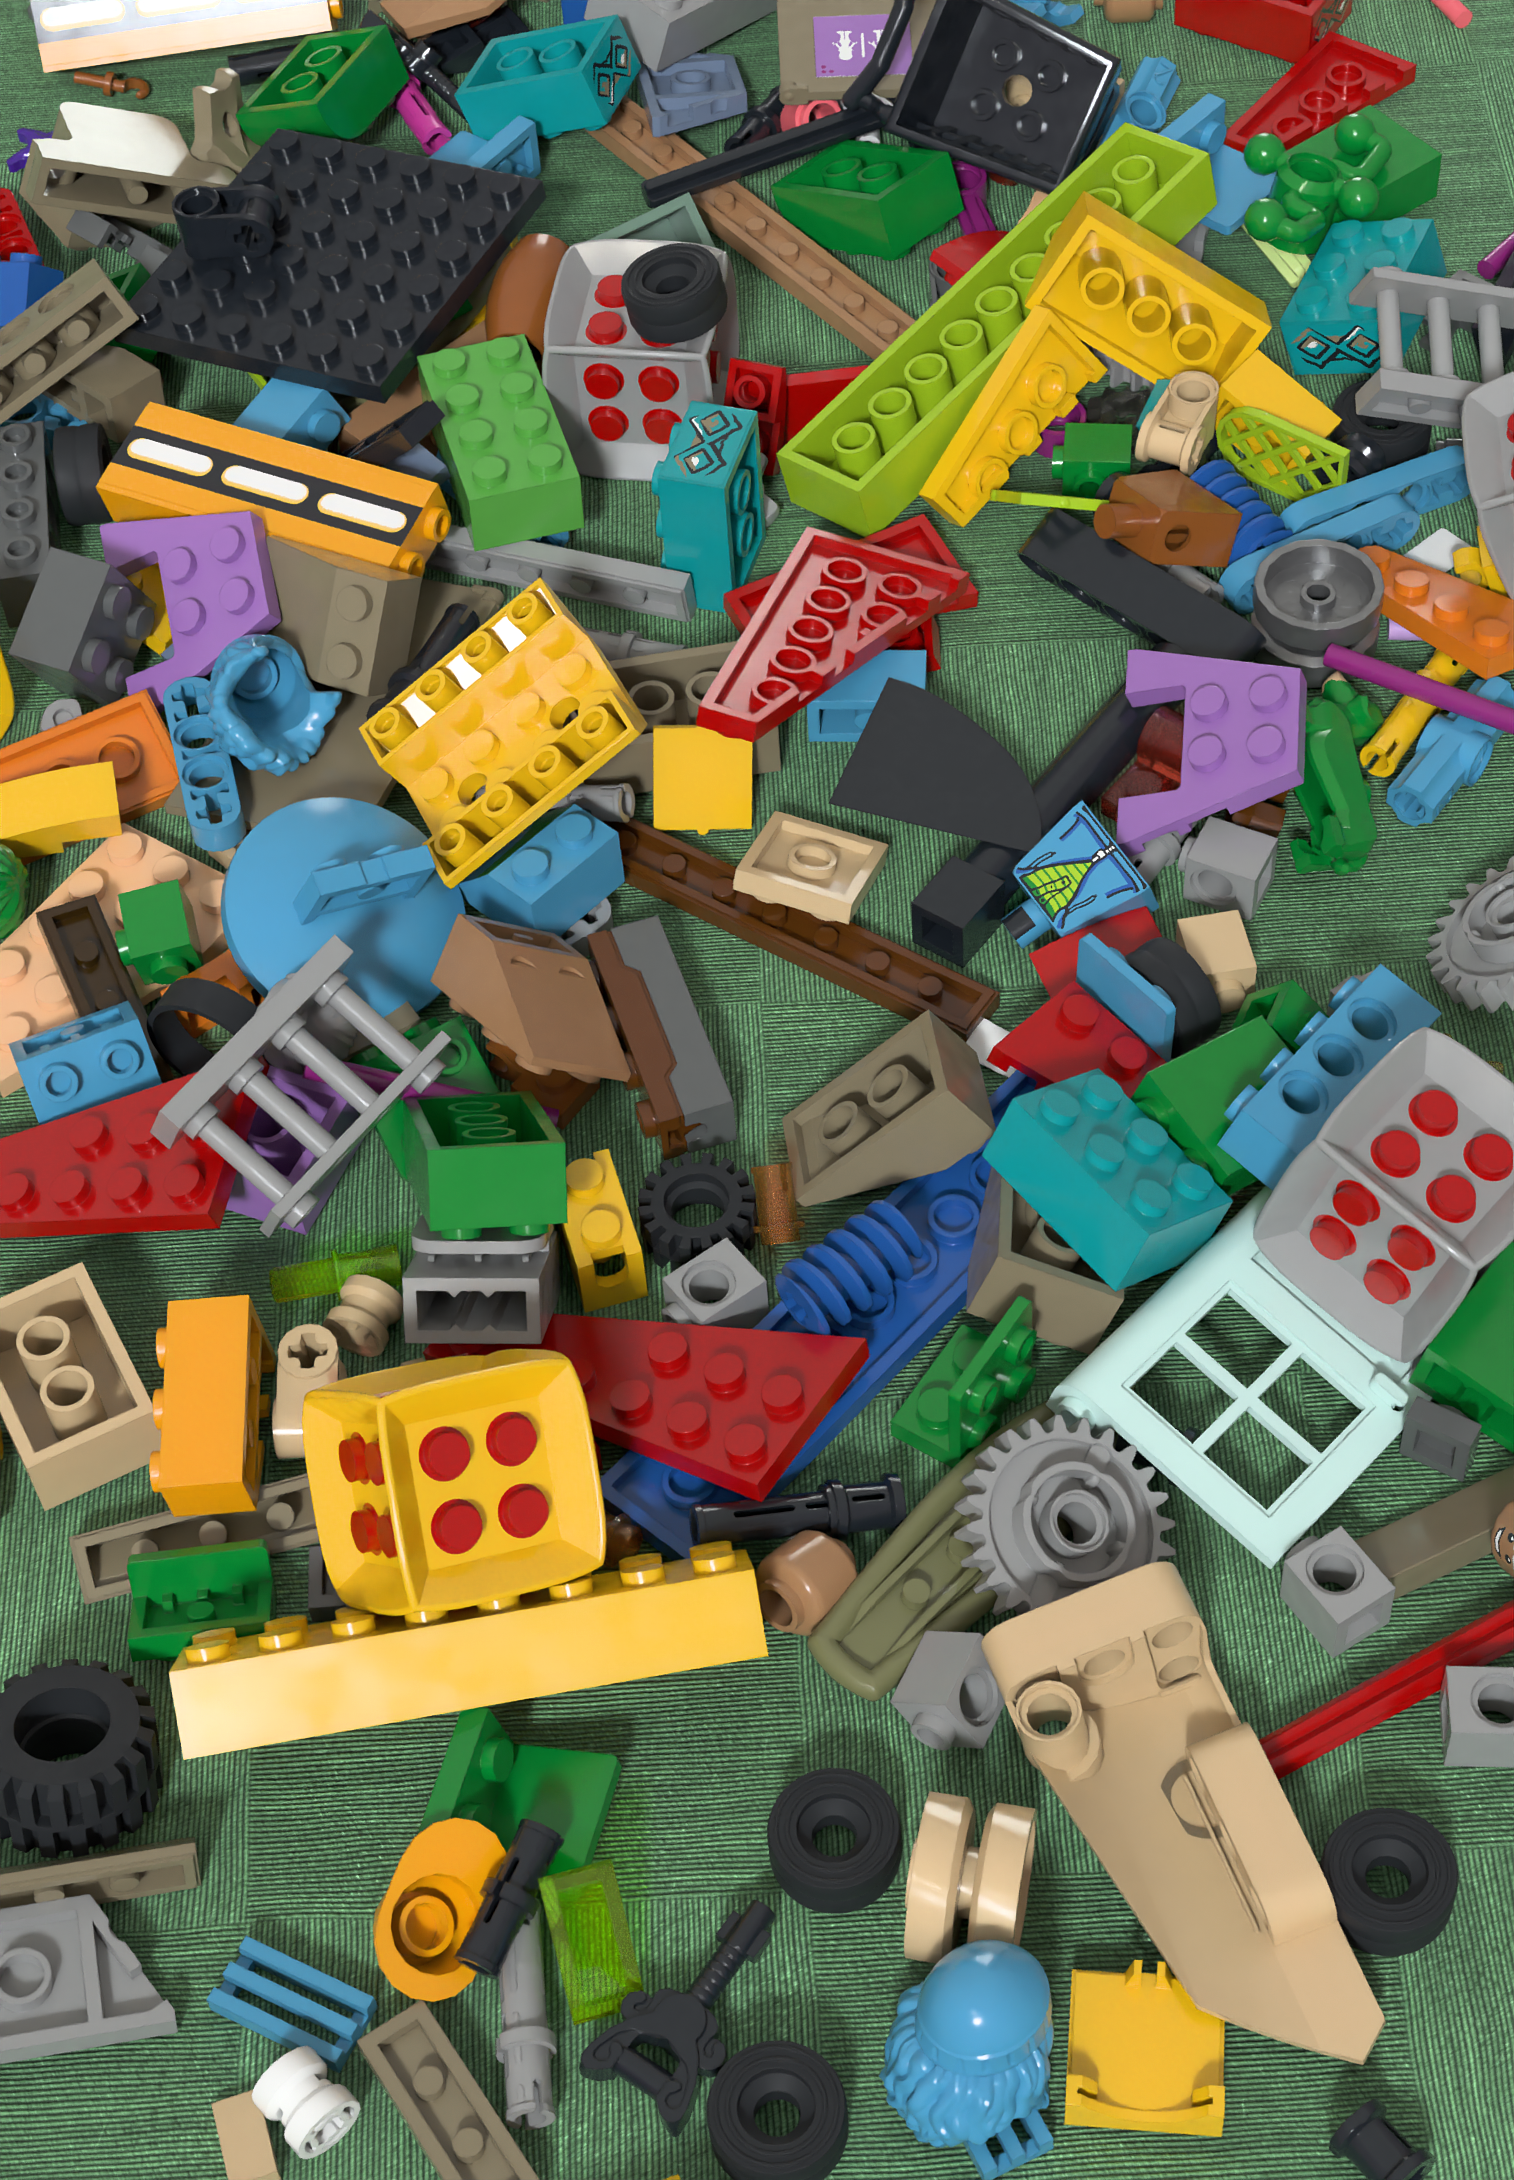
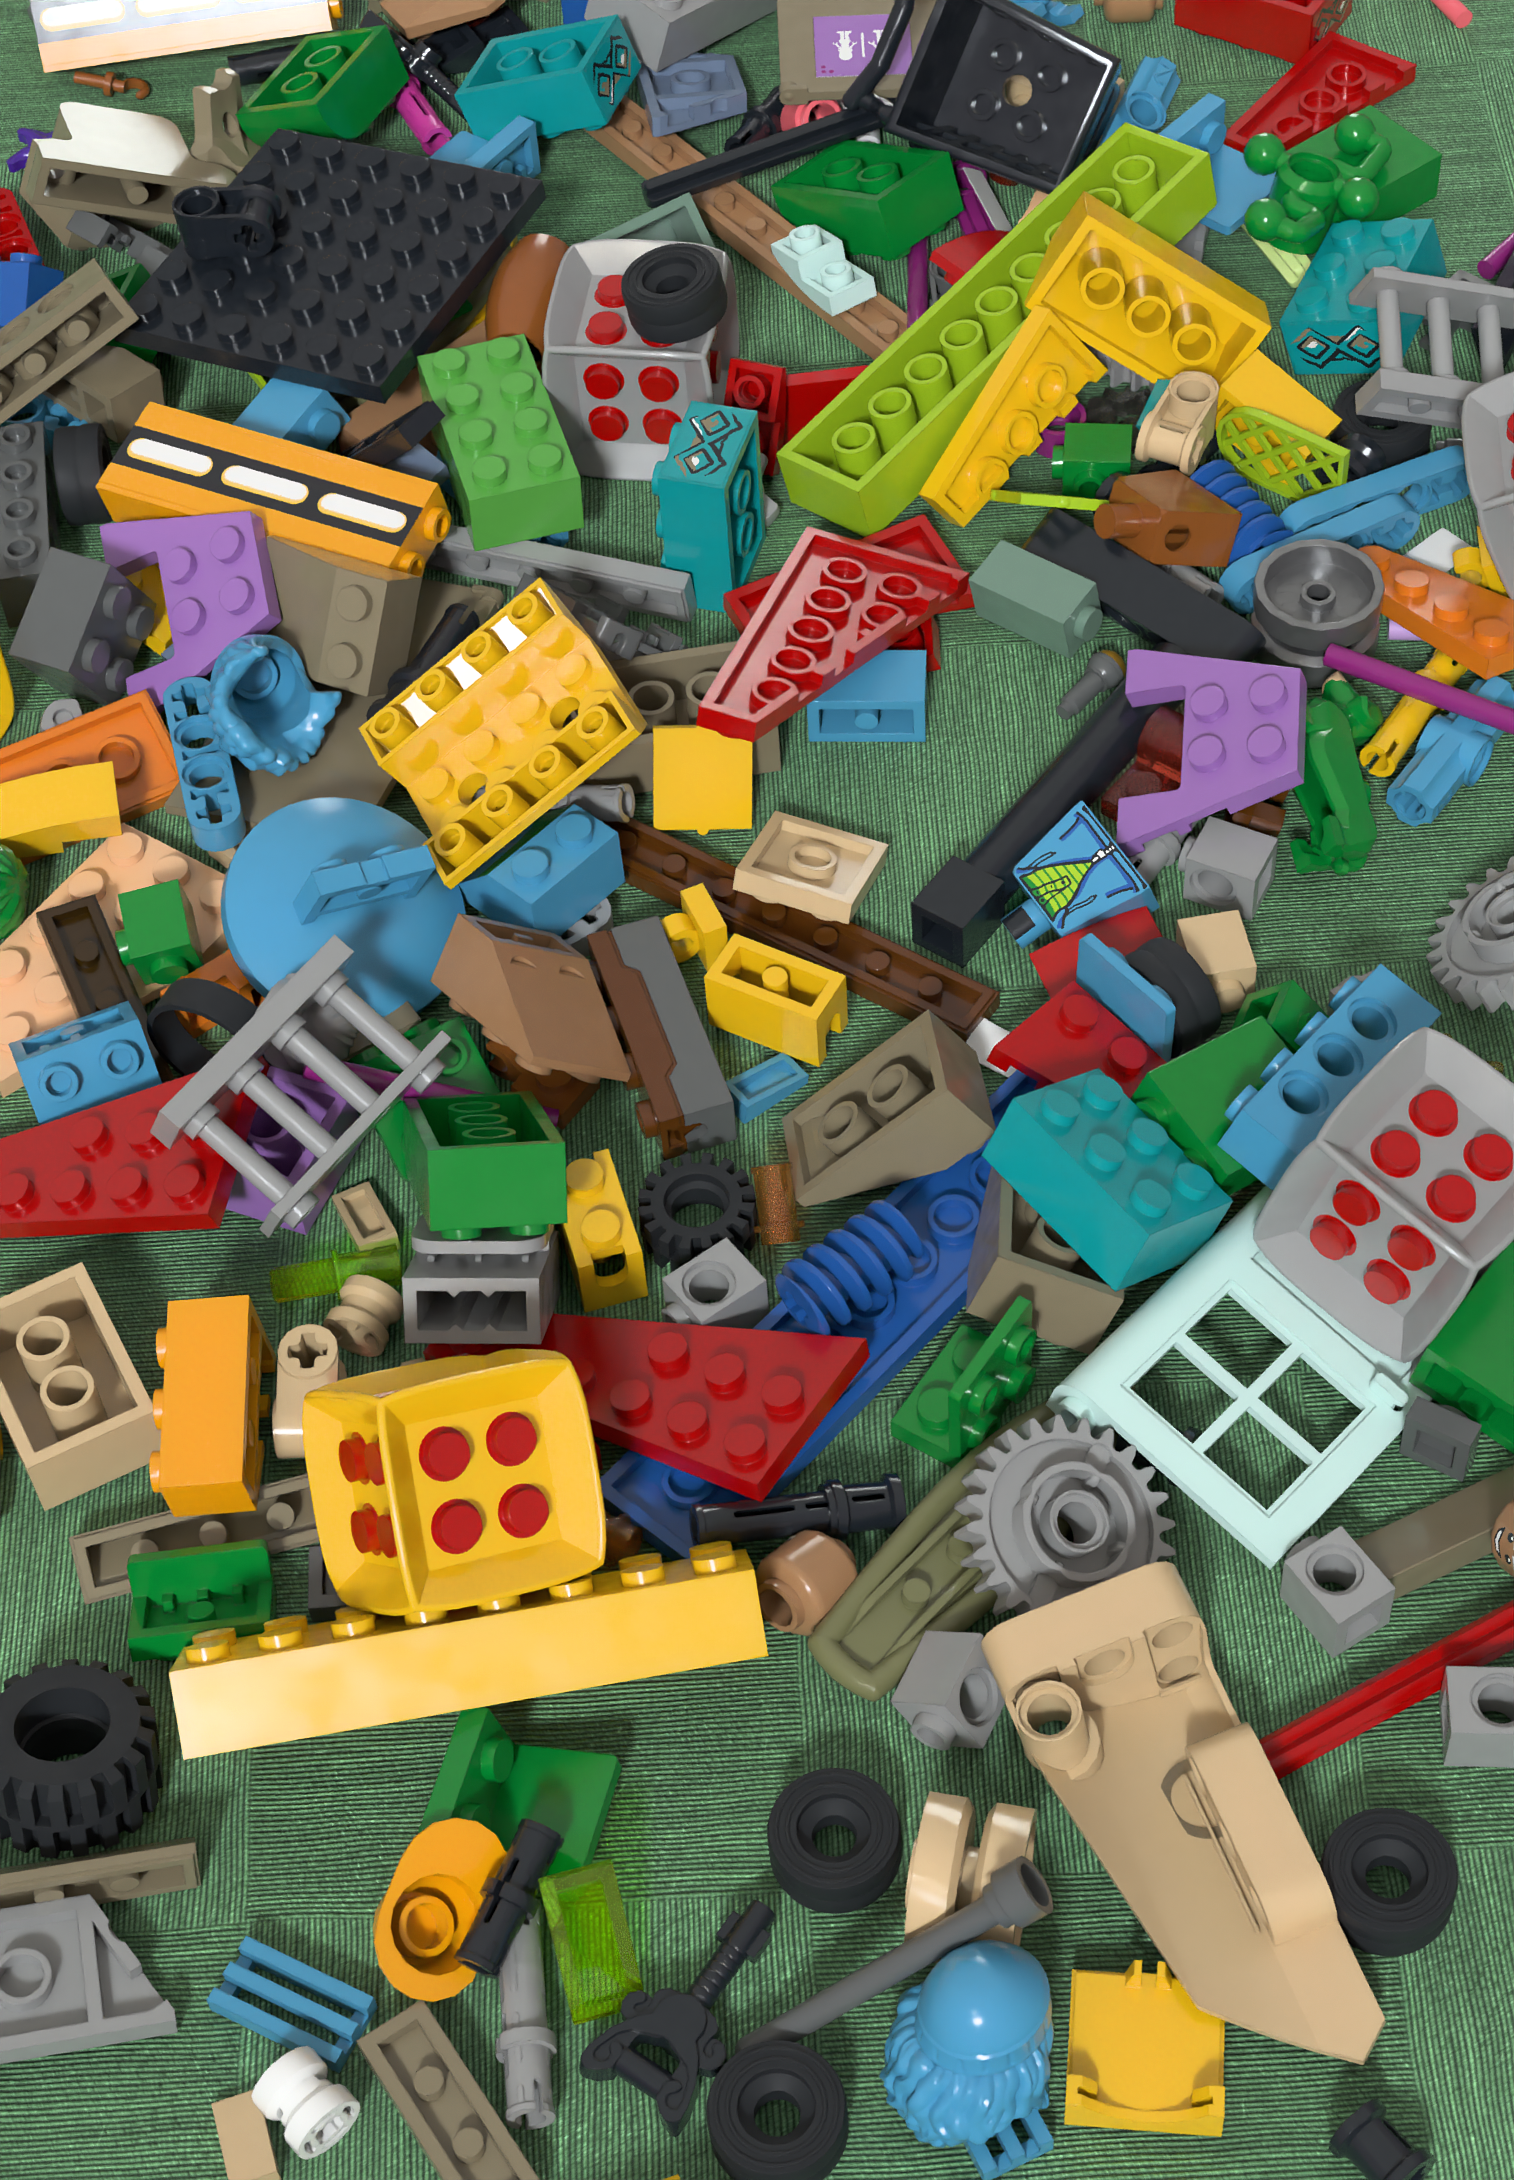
(365, 1218): none -> tan piece
(605, 624): none -> dark grey piece
(697, 928): none -> yellow tile
(765, 1086): none -> dark azure piece
(775, 999): none -> yellow brick
(820, 270): none -> light aqua slope
(917, 281): none -> magenta bar
(938, 771): black sticker -> none
(988, 199): none -> white sticker
(1012, 1897): none -> dark grey piece
(1036, 599): none -> sand green brick
(1103, 672): none -> dark grey piece

